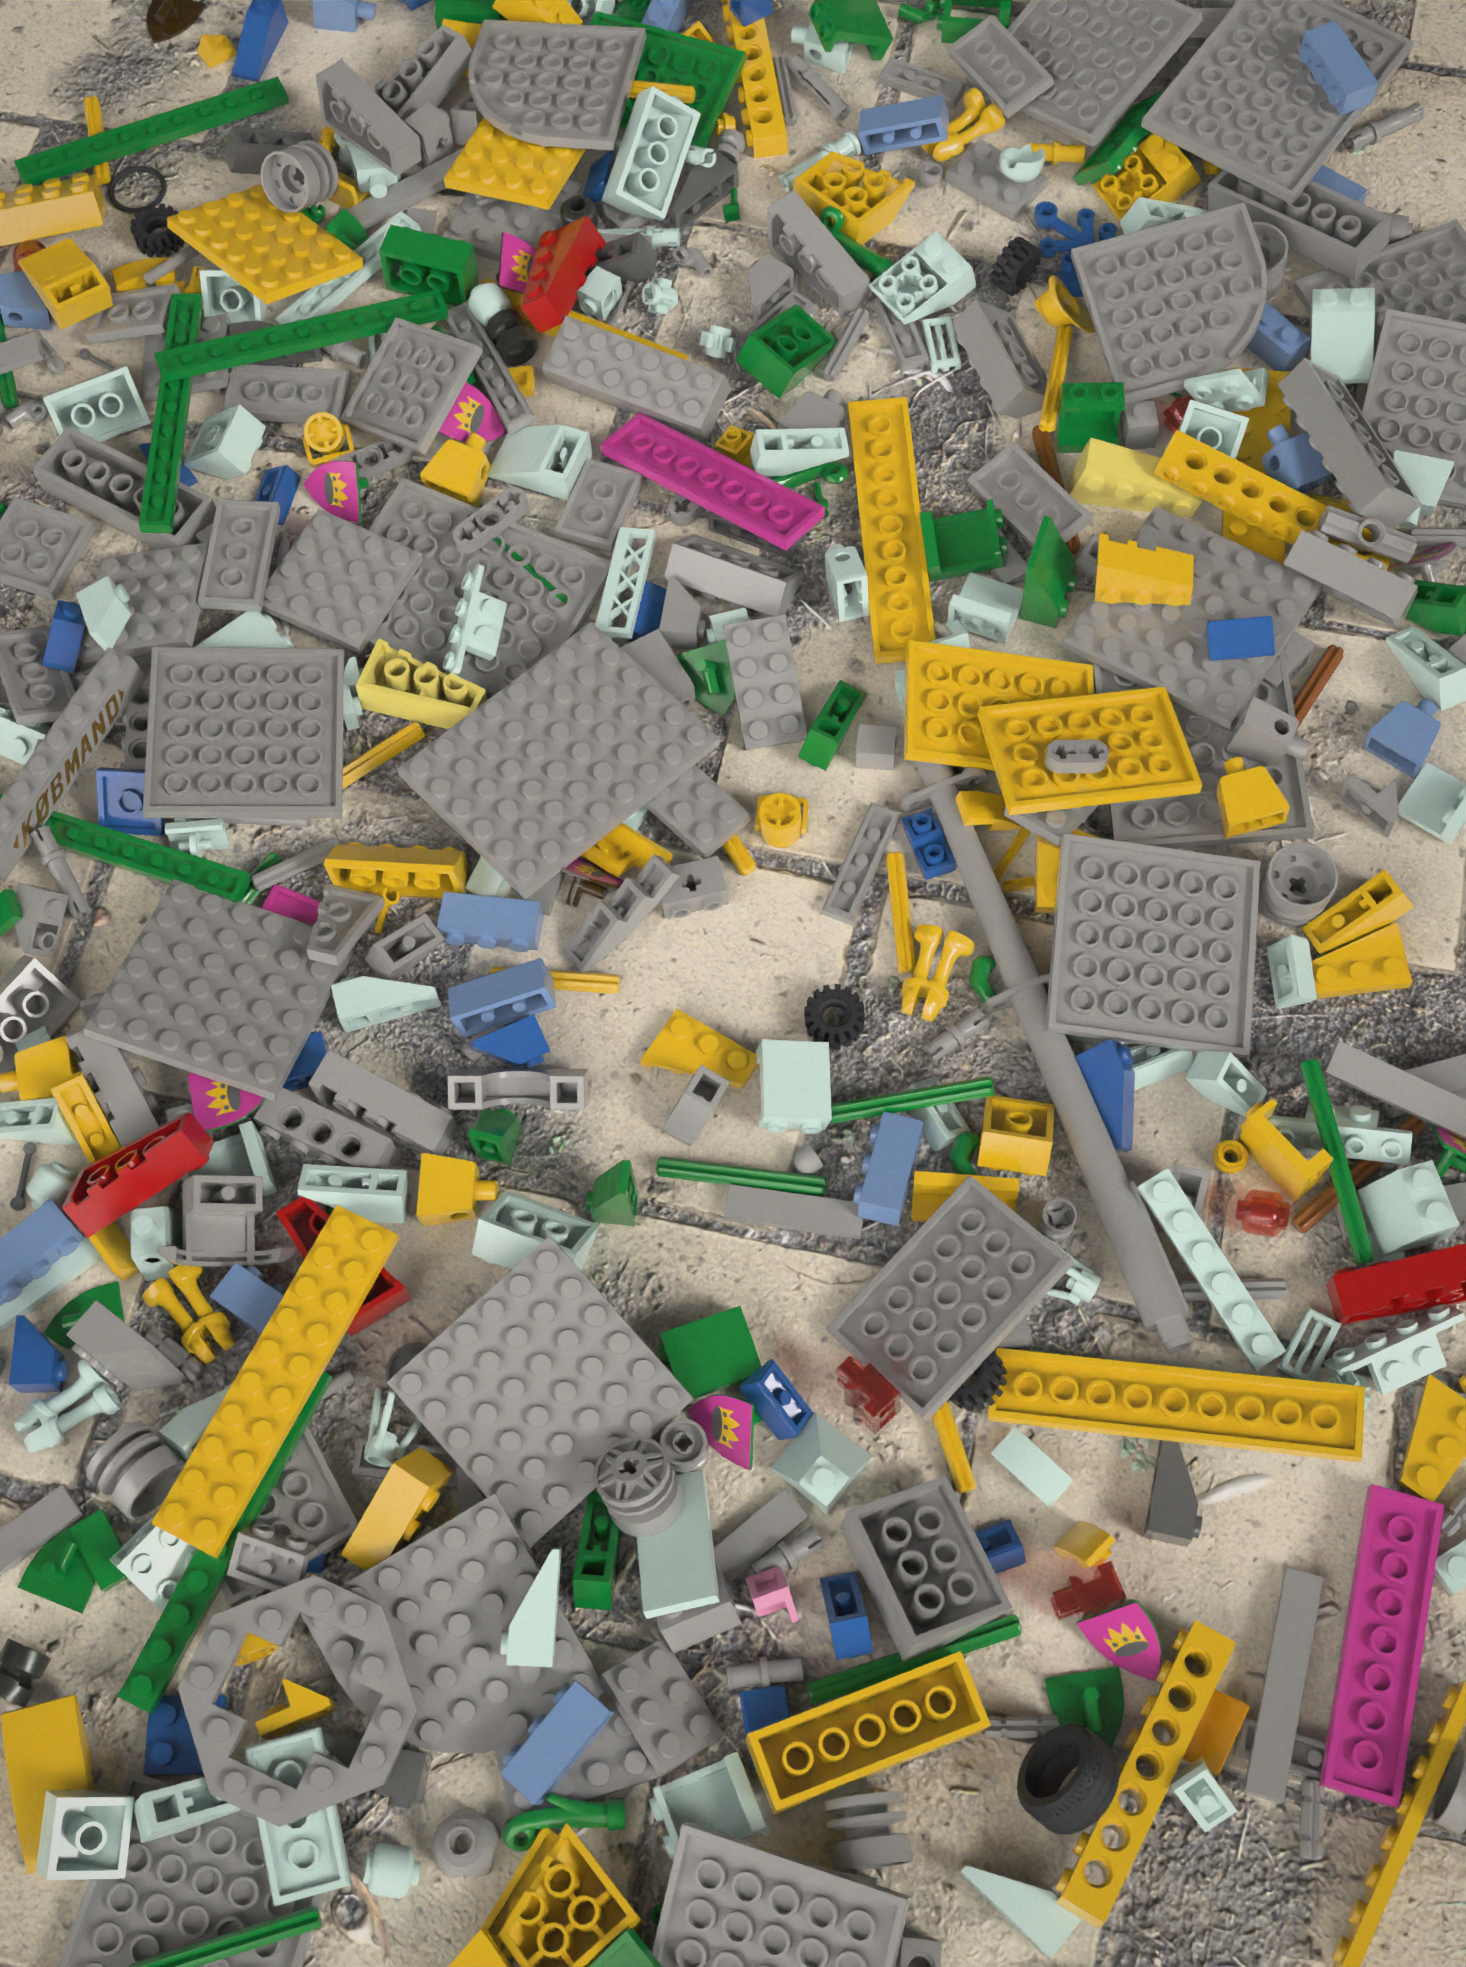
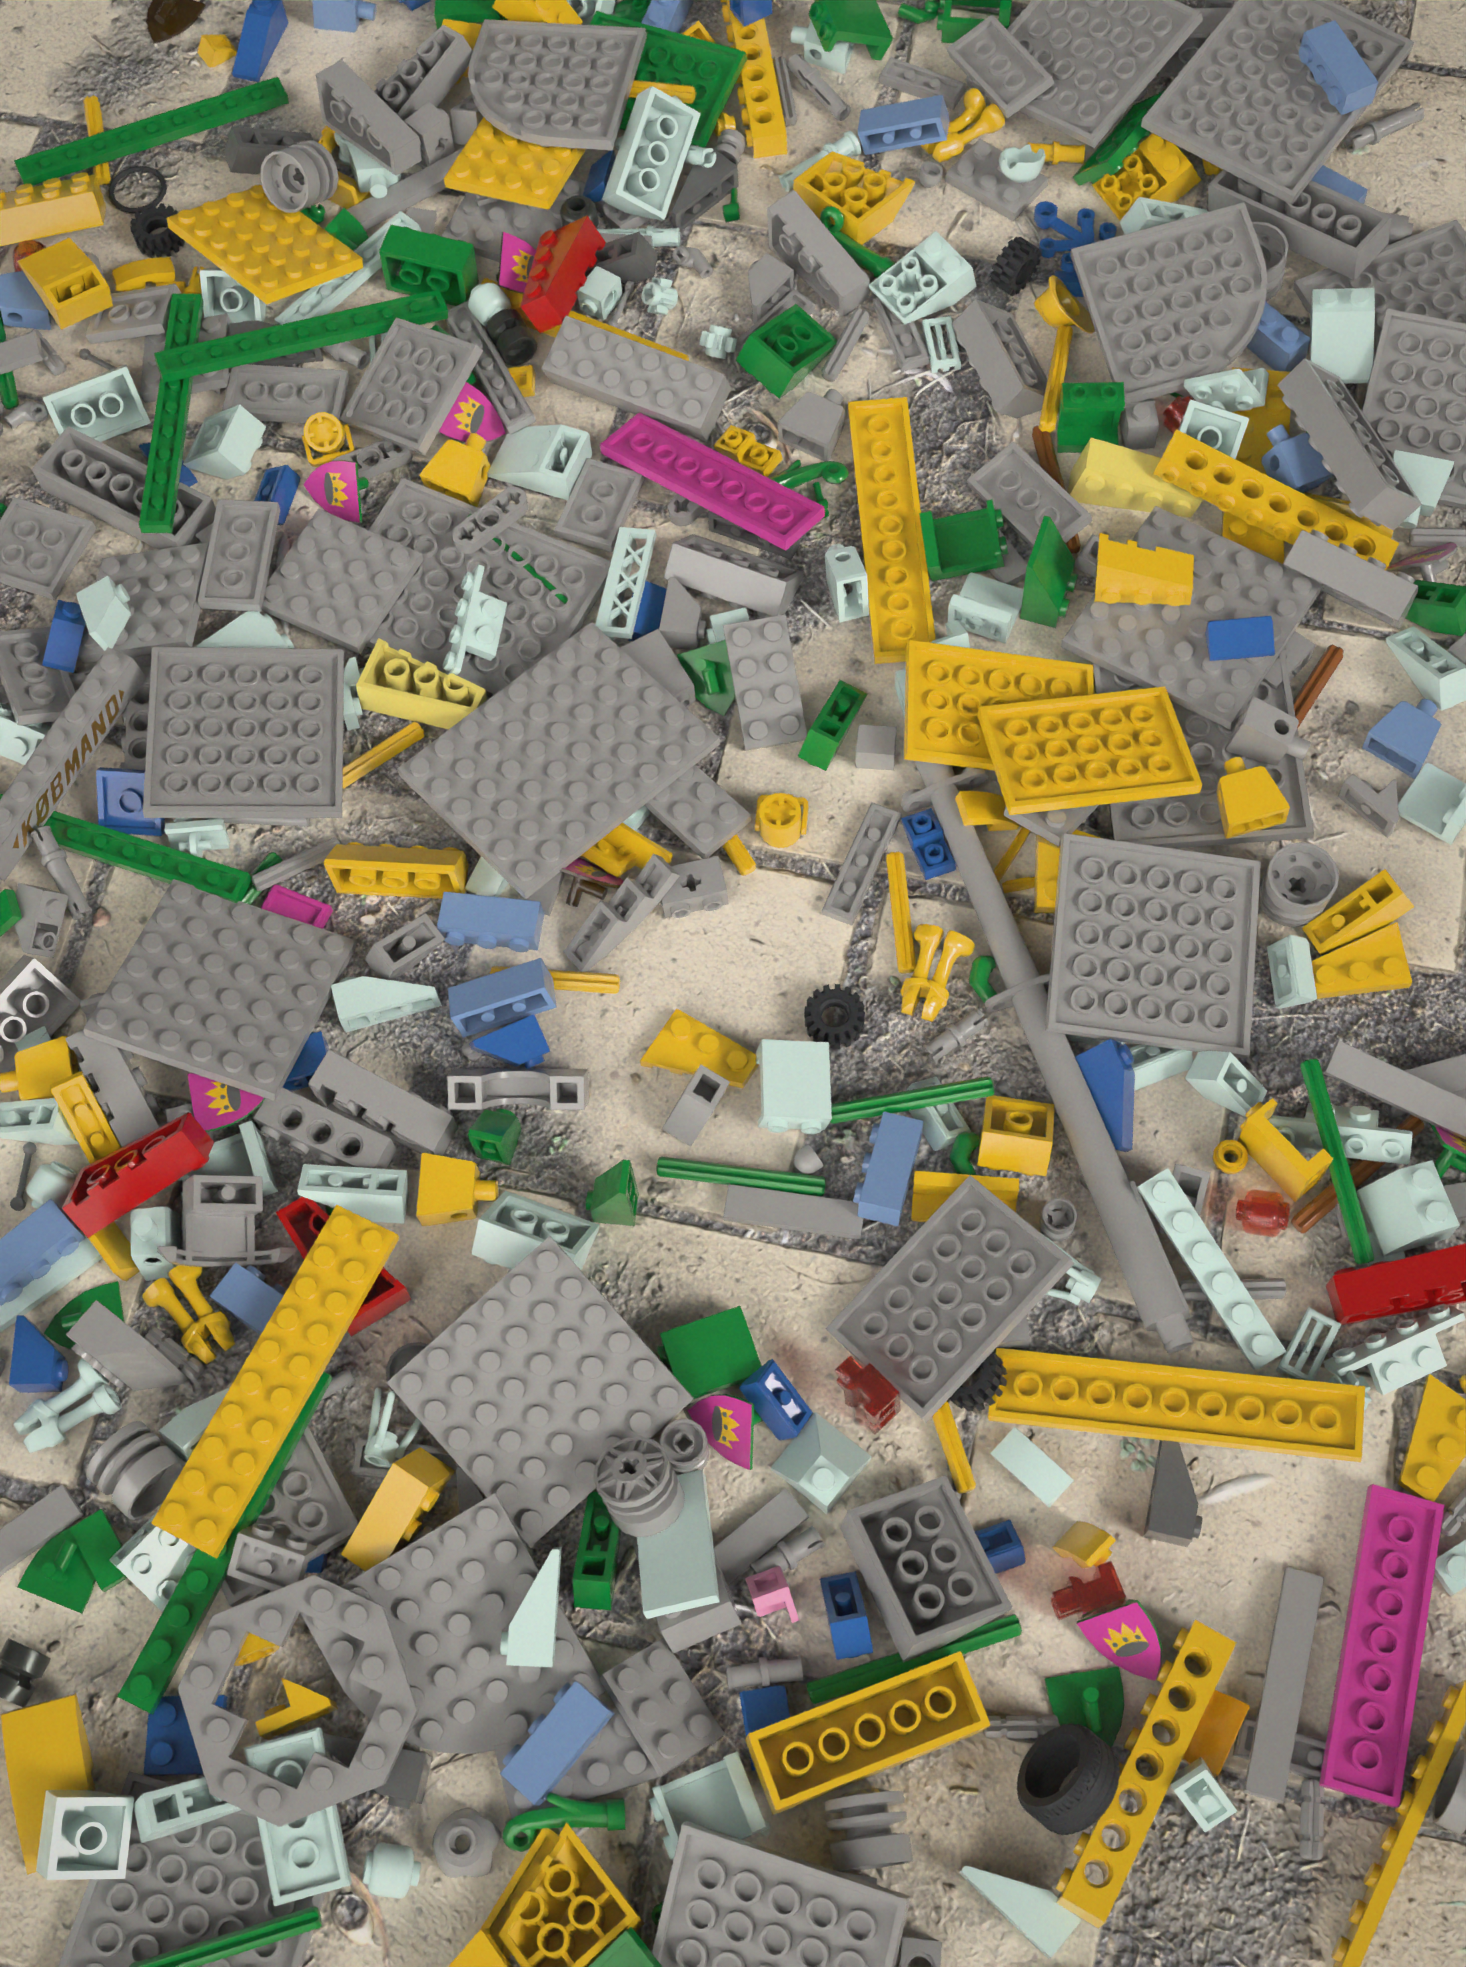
(170, 264): light grey bar -> none
(341, 922): light grey wing -> none
(392, 899): yellow hand -> none
(793, 450): light aqua slope -> none
(1076, 756): light grey beam -> none
(1385, 541): light grey piece -> none

